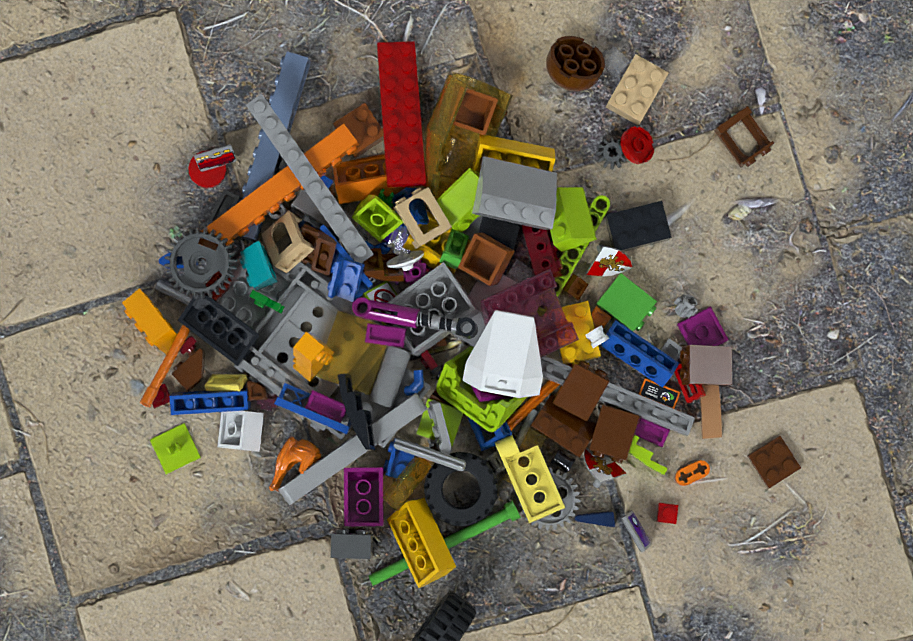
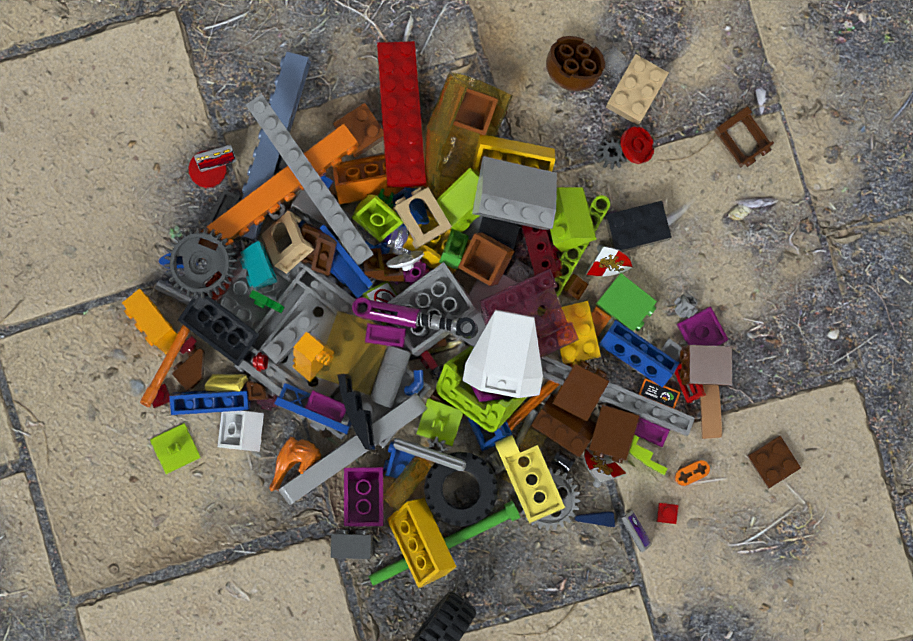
(260, 361): none -> red plate
(284, 342): none -> light grey brick
(345, 279): blue bracket -> none
(440, 429): light grey hinge -> none
(597, 336): white wheel -> none

